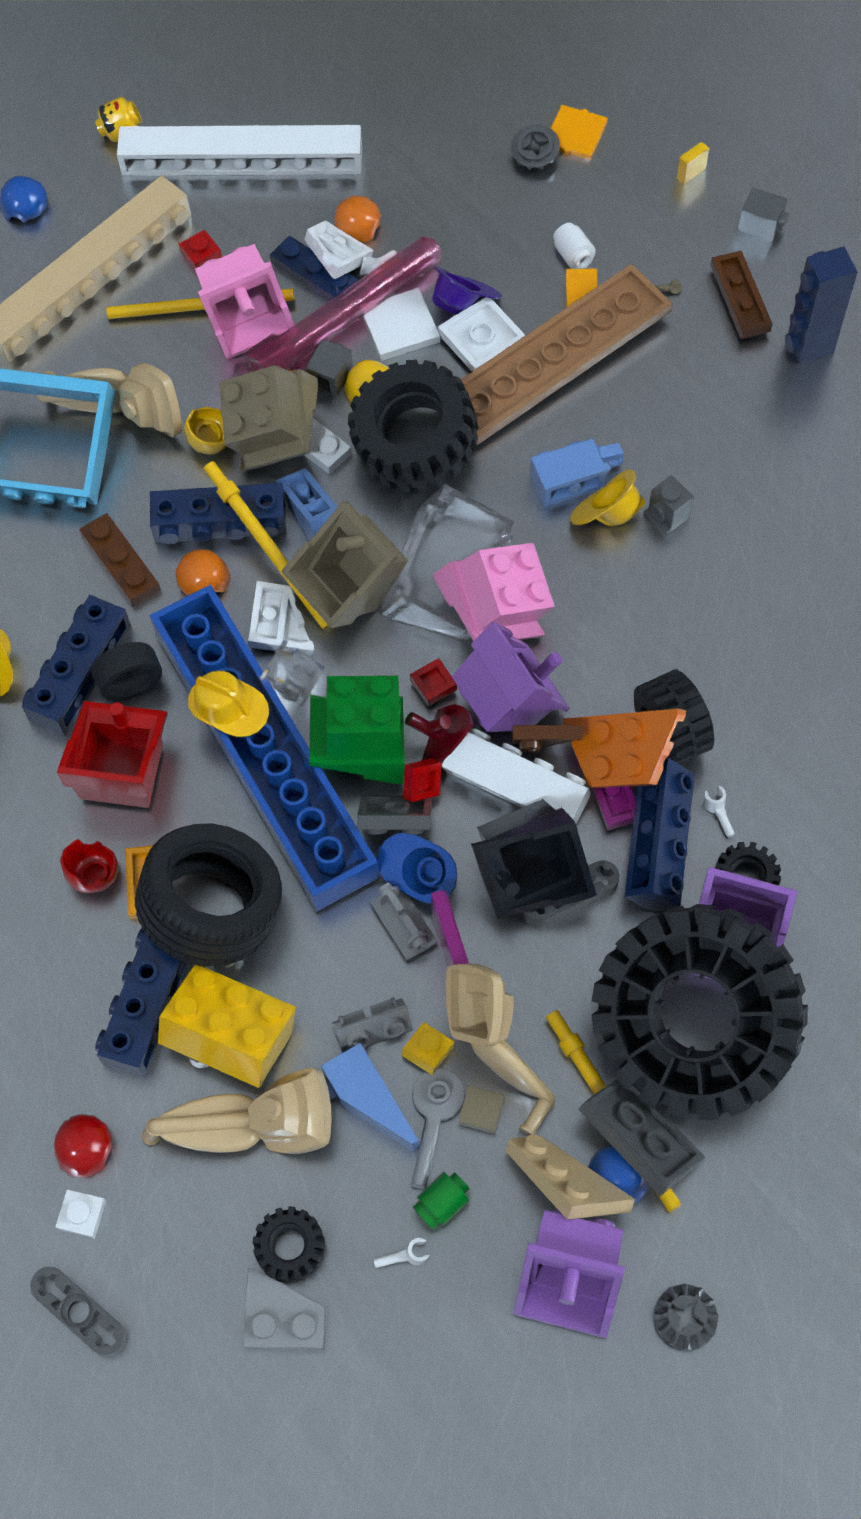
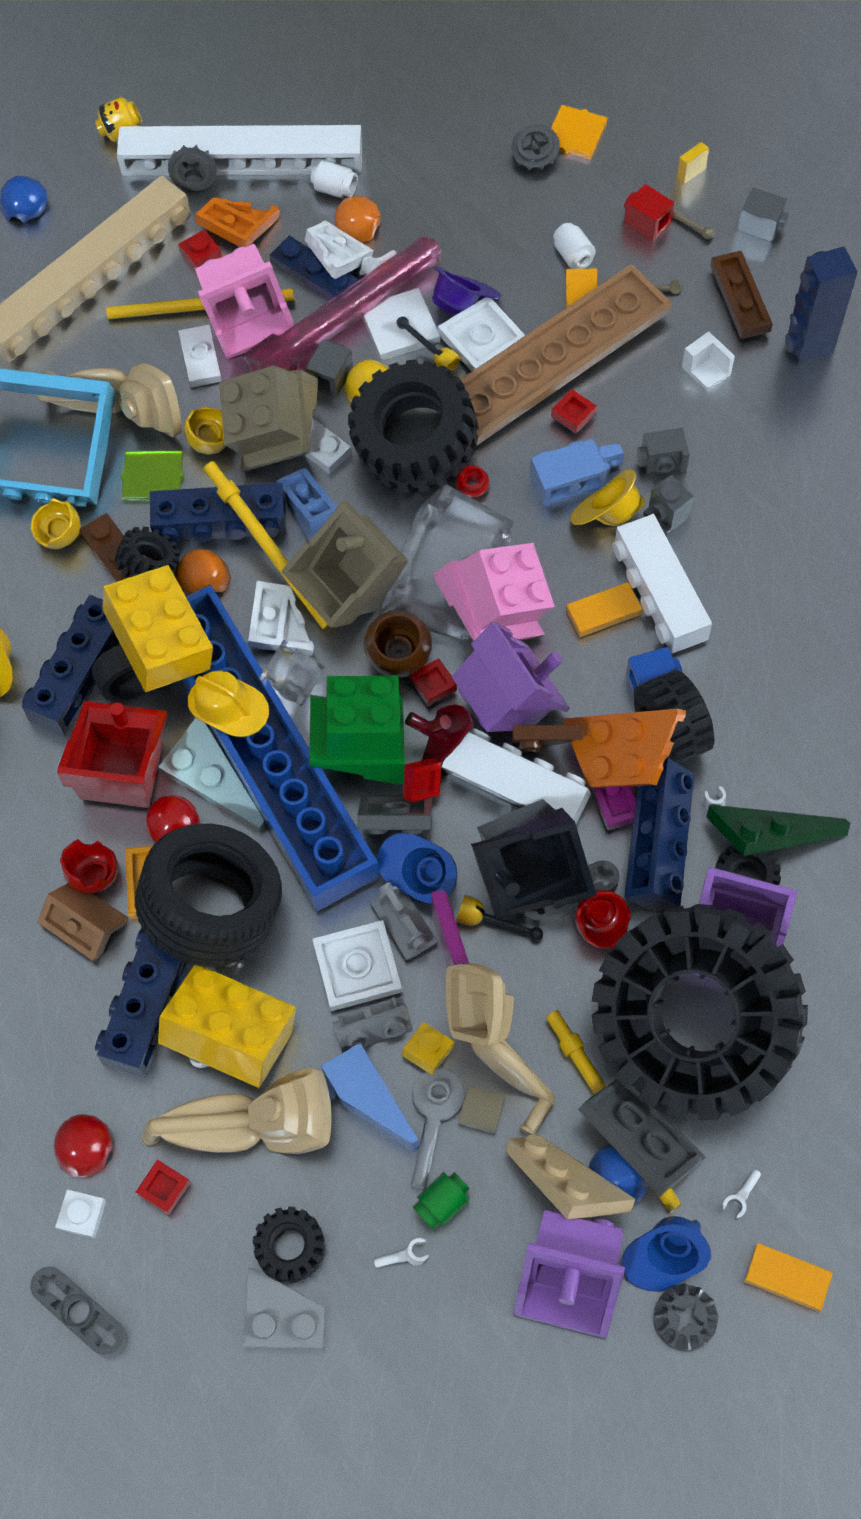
(55, 524): none -> yellow hair
(80, 920): none -> medium nougat panel
(143, 543): none -> black tyre
(150, 472): none -> clear neon green piece
(157, 628): none -> yellow brick
(163, 1187): none -> red plate
(169, 814): none -> red hair
(195, 179): none -> dark grey gear
(200, 356): none -> white plate
(204, 769): none -> light aqua wing
(236, 220): none -> orange wing
(334, 179): none -> white brick
(357, 965): none -> white plate
(395, 632): none -> reddish brown helmet
(442, 356): none -> hinge
(472, 474): none -> red plate
(473, 912): none -> hinge
(573, 411): none -> red plate
(603, 609): none -> light orange tile
(603, 919): none -> red hair
(648, 212): none -> red brick
(650, 666): none -> blue brick
(662, 584): none -> white brick
(664, 451): none -> dark grey brick
(666, 1254): none -> blue piece
(707, 232): none -> dark tan hinge
(707, 361): none -> white panel
(743, 1193): none -> white hand
(764, 830): none -> dark green wing
(788, 1277): none -> light orange tile

